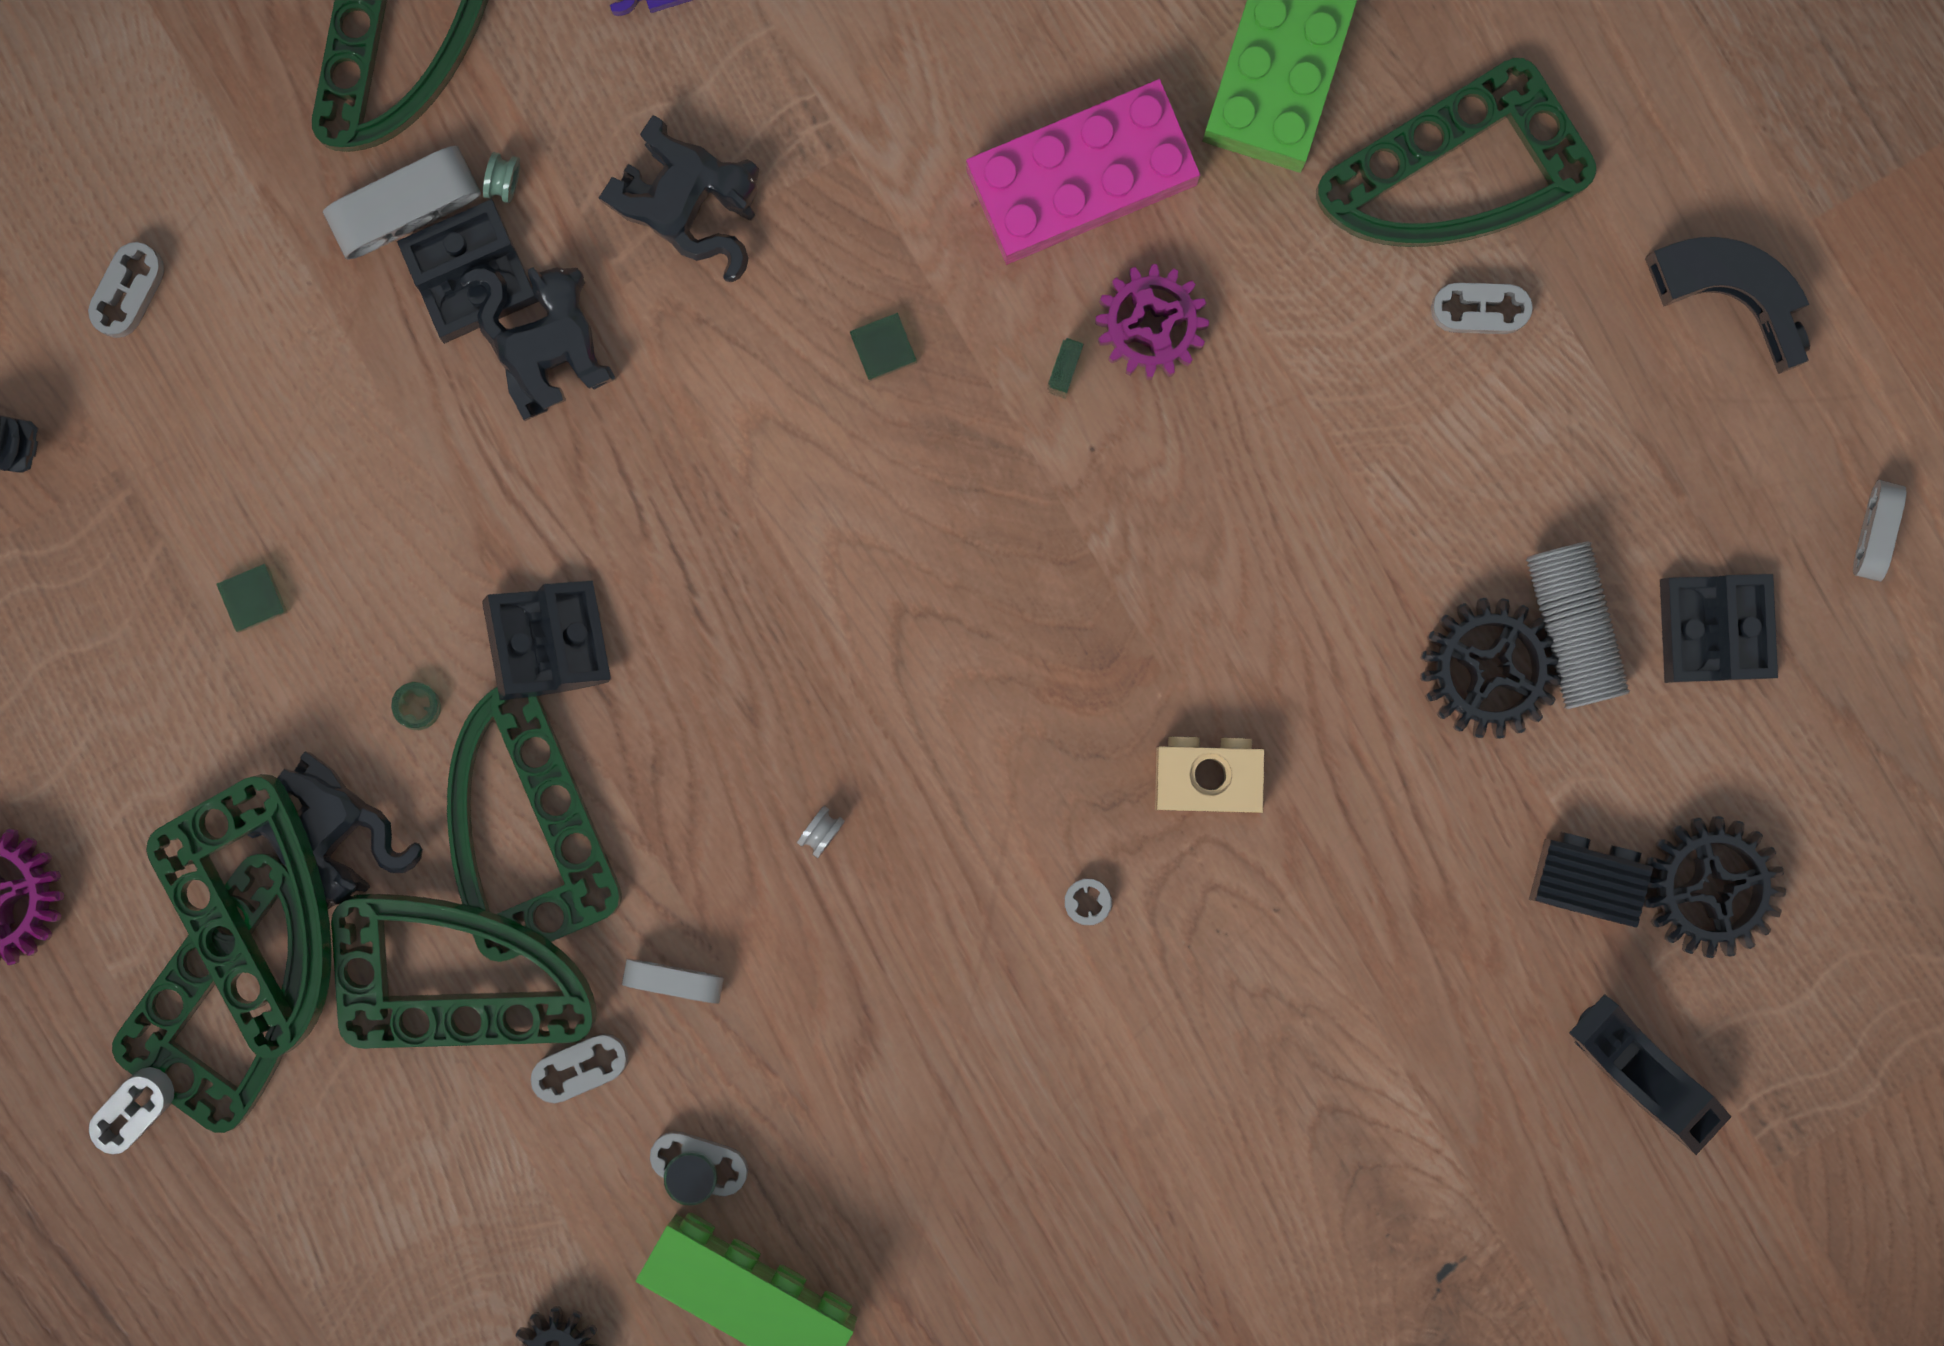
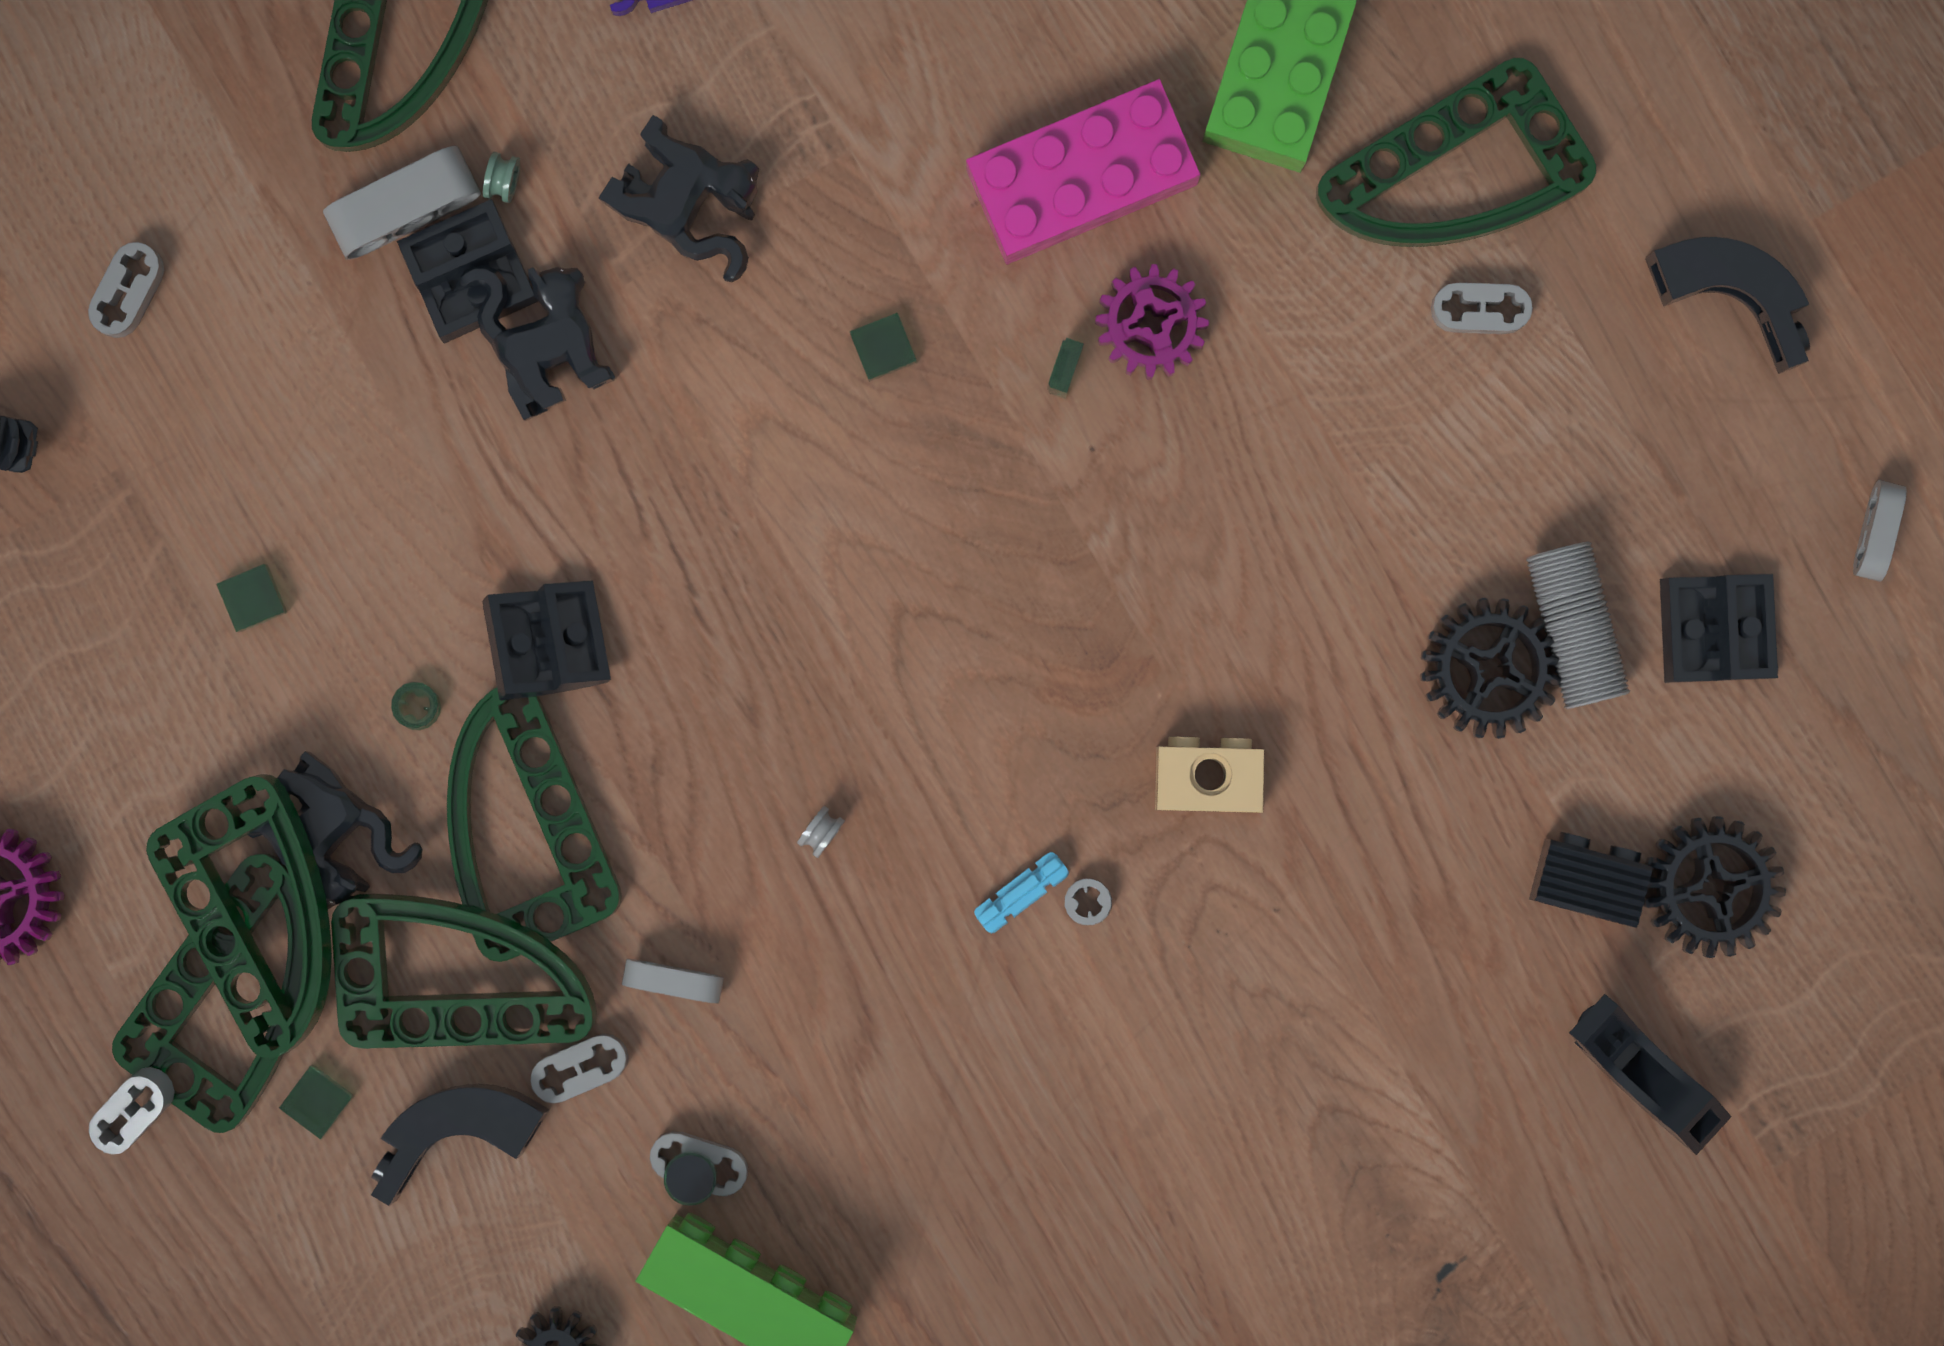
(316, 1102): none -> clear green tile
(476, 1110): none -> black arch
(1021, 892): none -> medium azure axle

